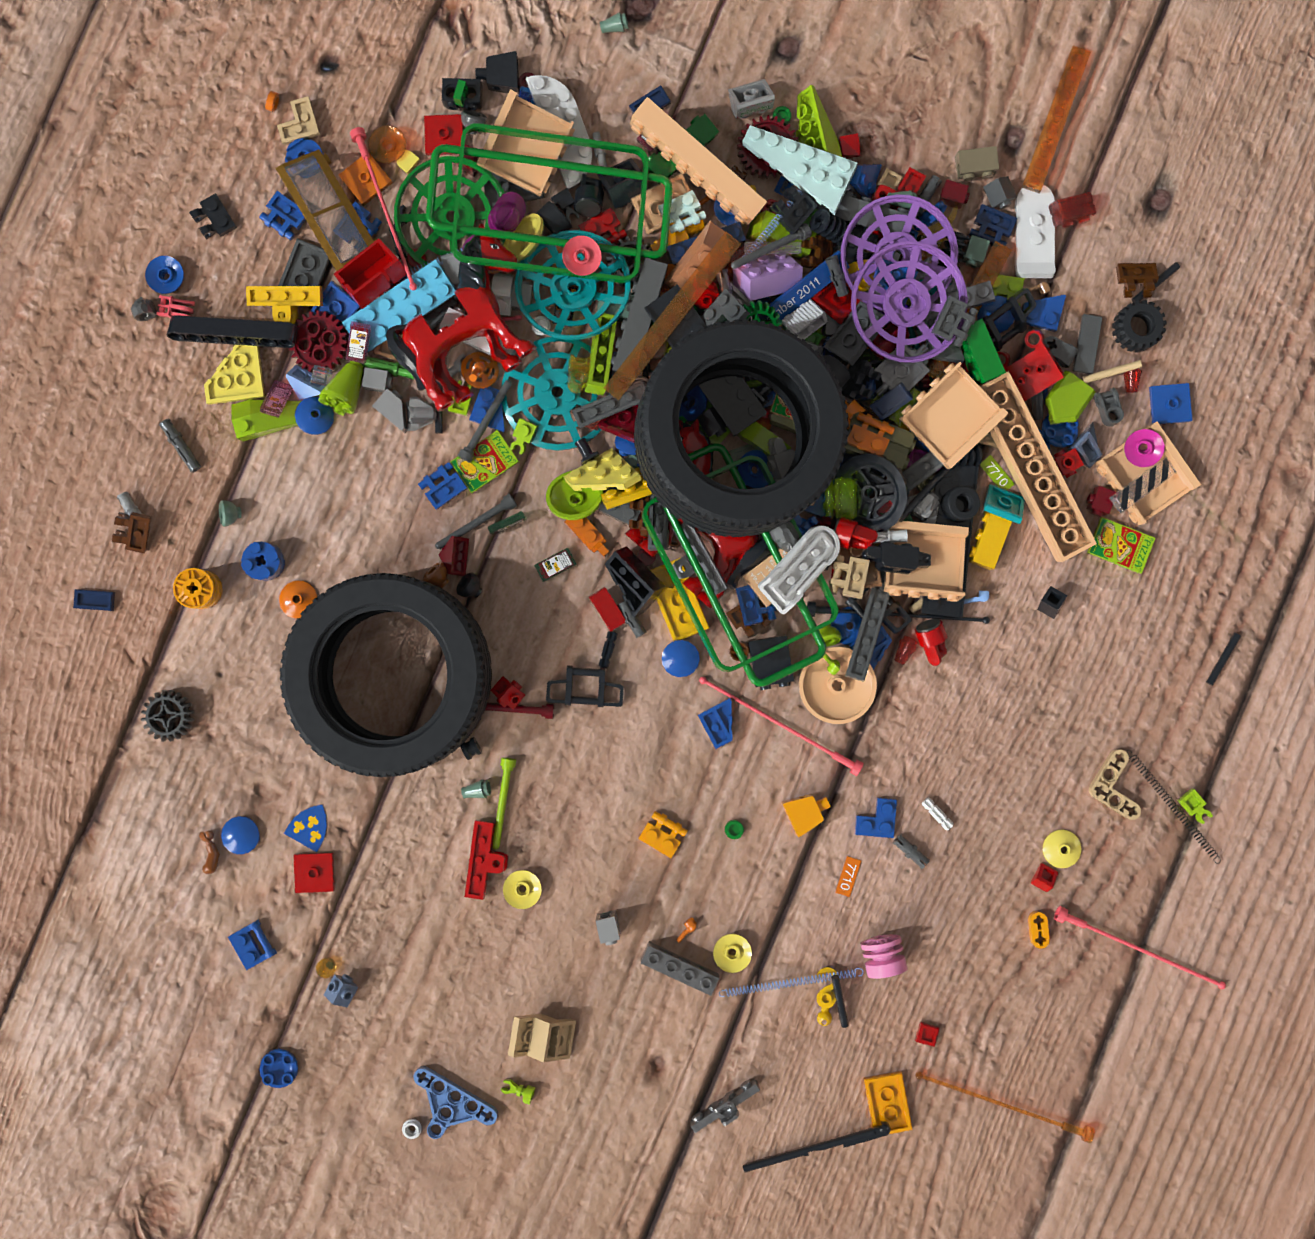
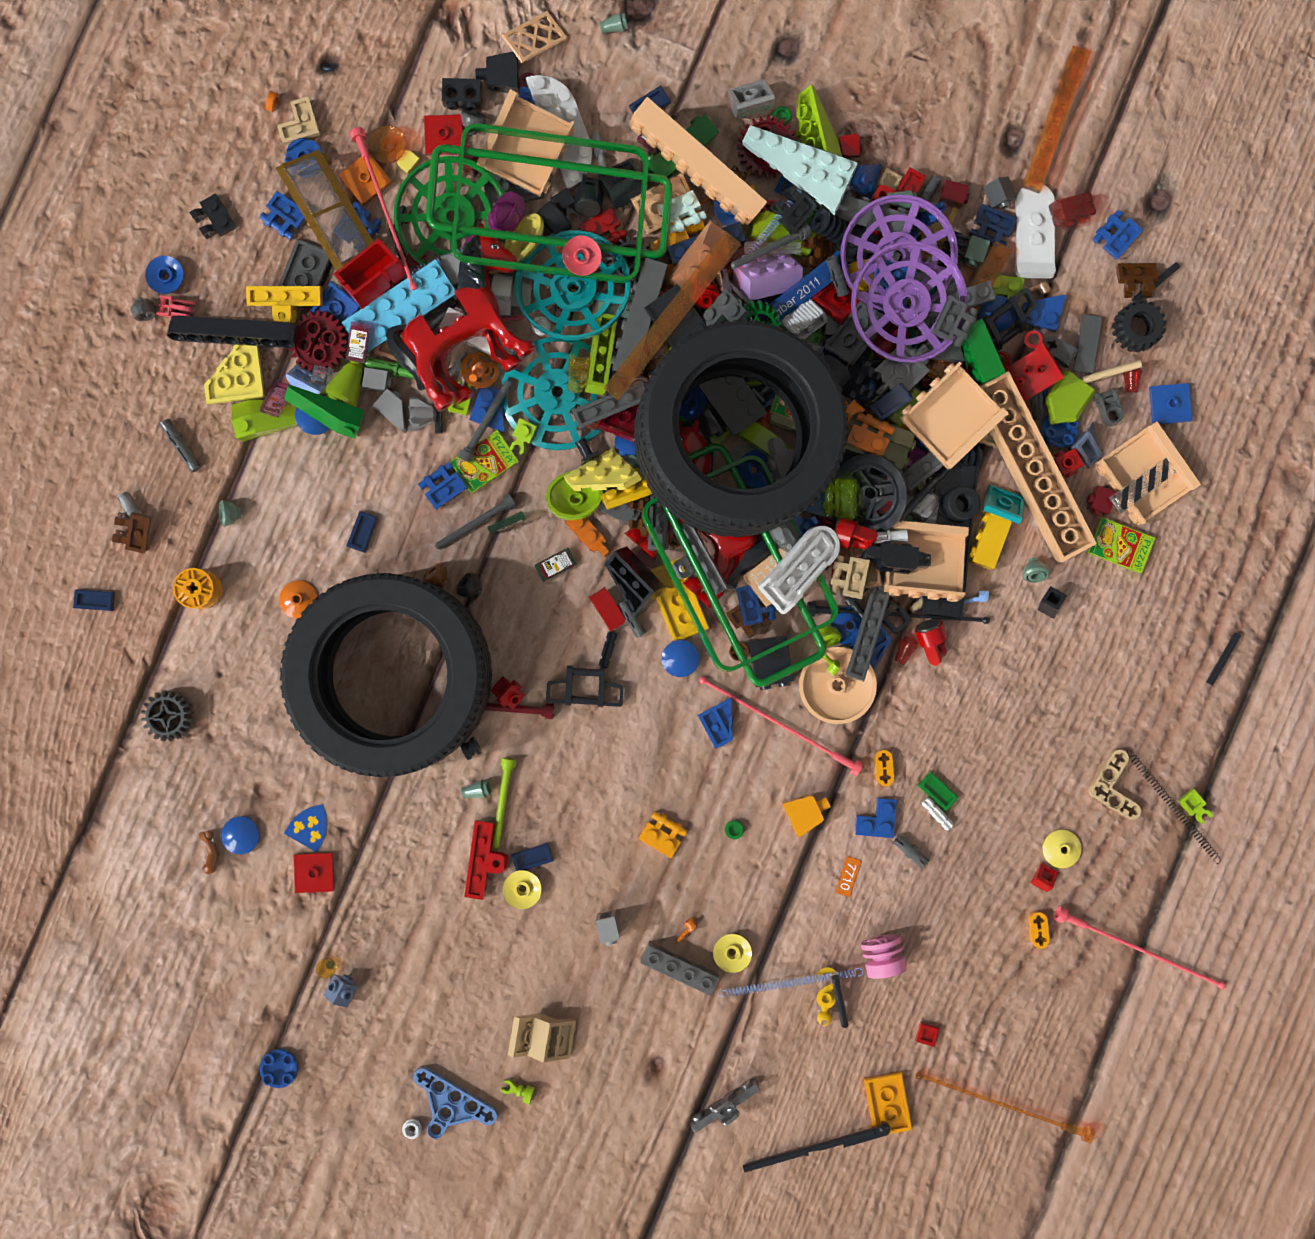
(247, 948): blue plate -> none
(252, 563): blue brick -> none
(330, 412): none -> green wedge
(362, 531): none -> dark blue tile
(455, 555): dark red slope -> none
(460, 93): green tile -> none
(532, 857): none -> dark blue tile
(553, 27): none -> light nougat window
(888, 767): none -> light orange beam
(938, 791): none -> green tile
(976, 163): dark tan brick -> none
(996, 473): lime sticker -> none
(1035, 571): none -> sand green brick
(1122, 238): none -> blue plate
(1145, 457): dark pink dish -> none

